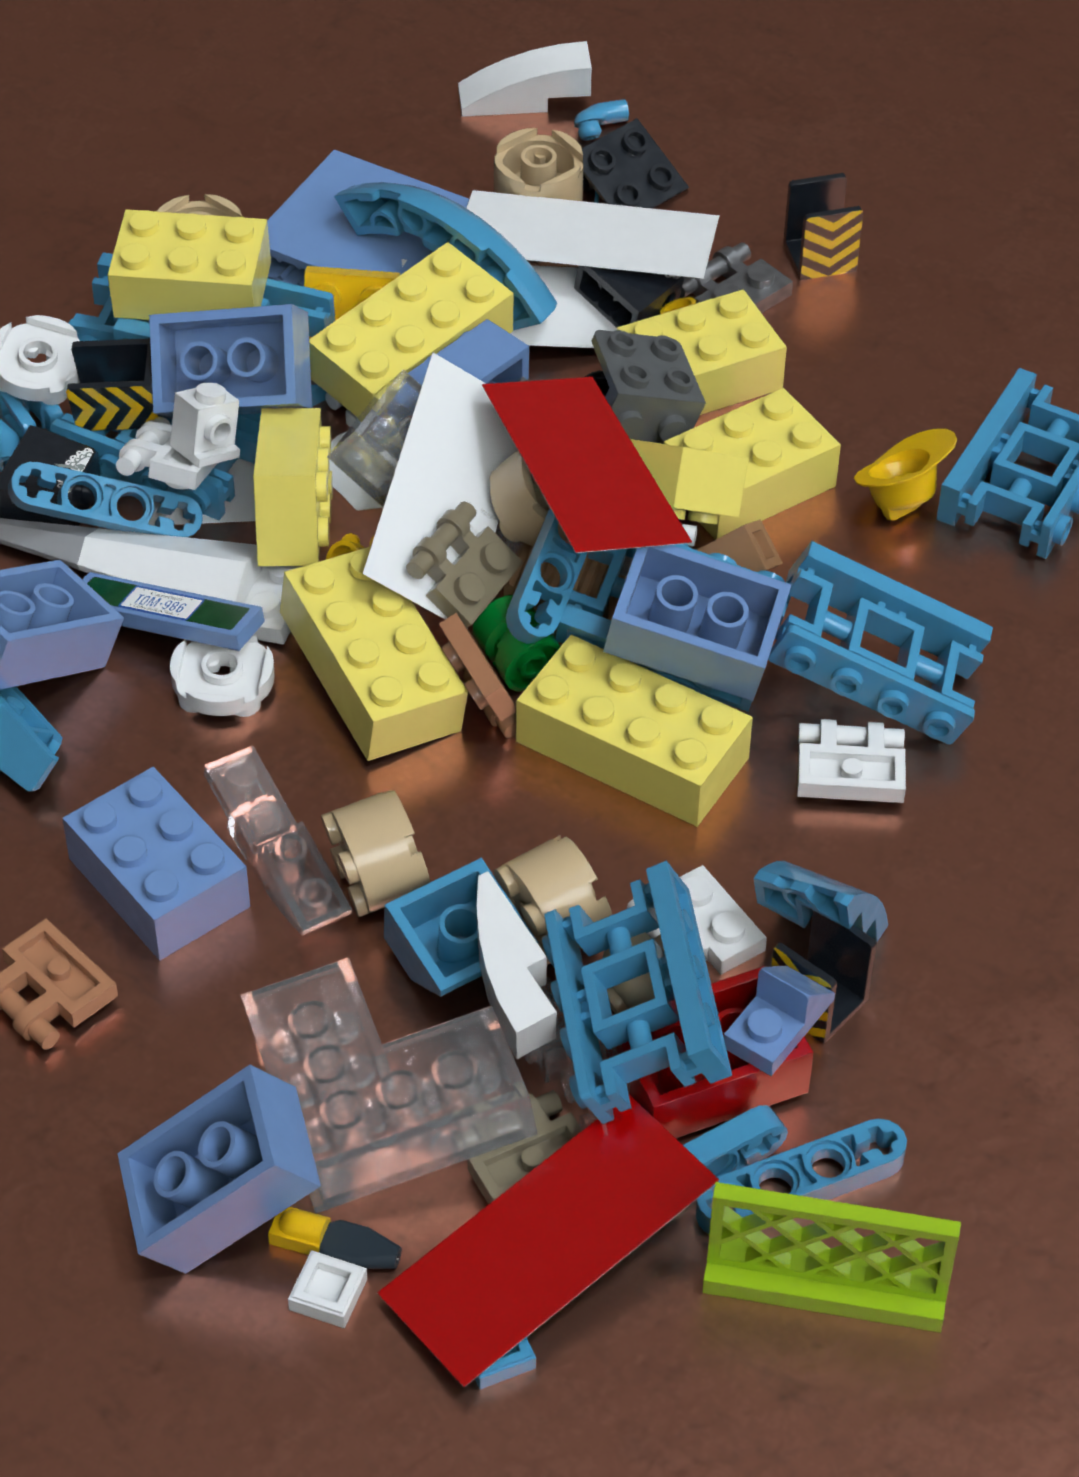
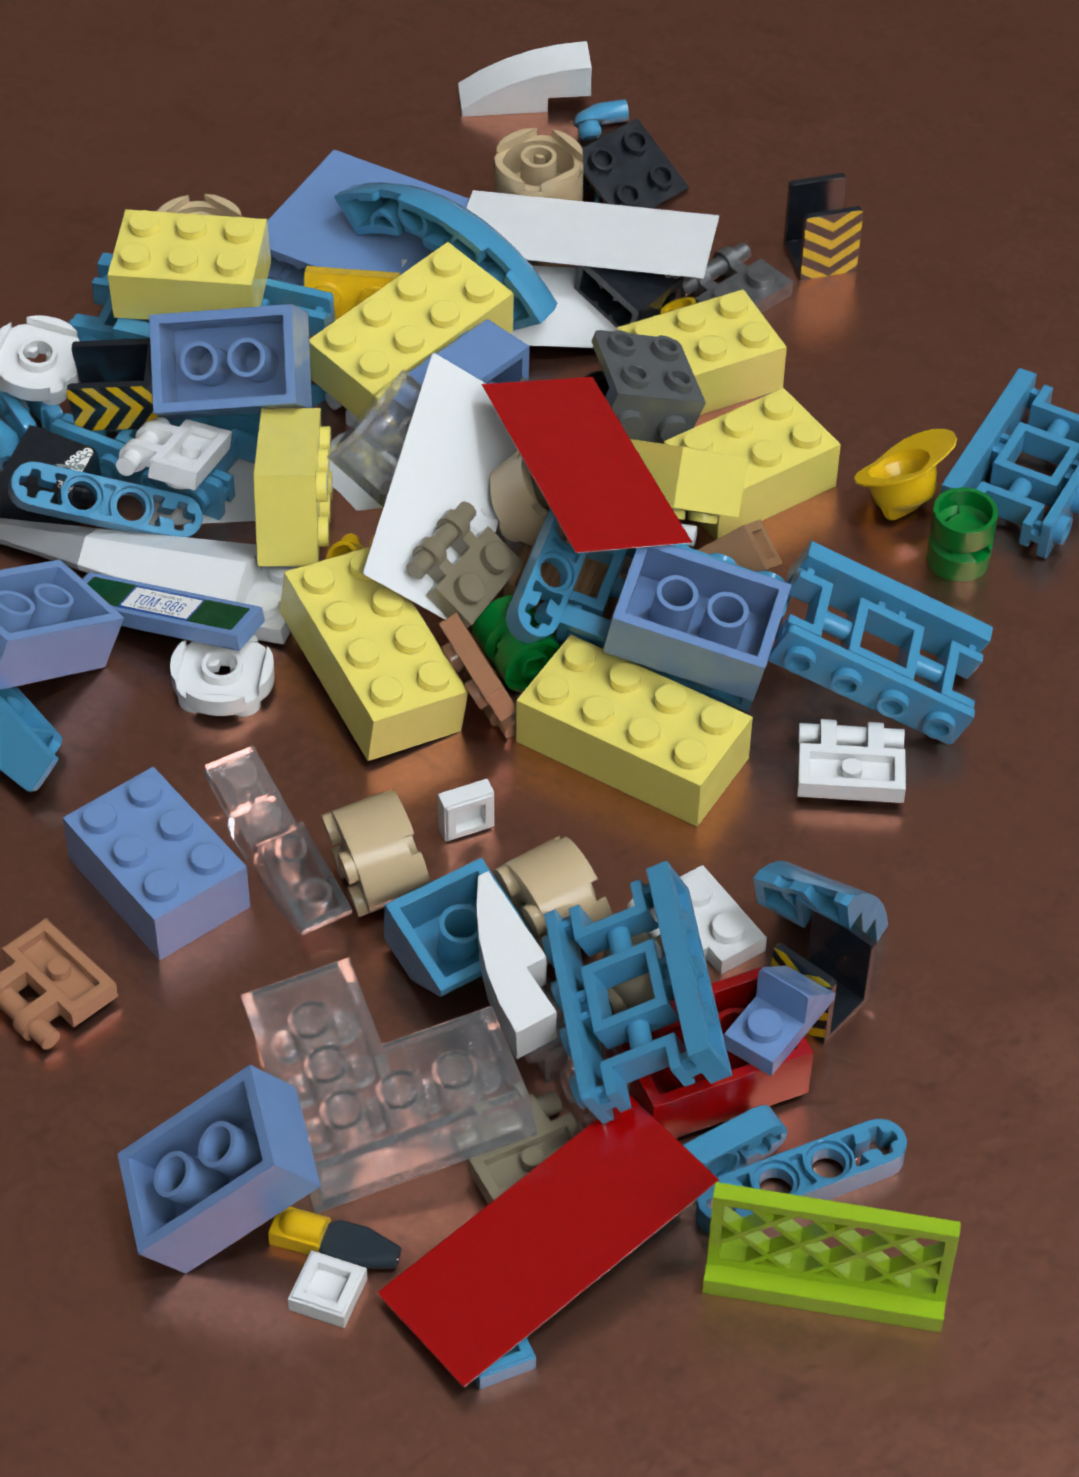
(205, 424): white brick -> none
(465, 810): none -> white tile
(961, 534): none -> green wheel

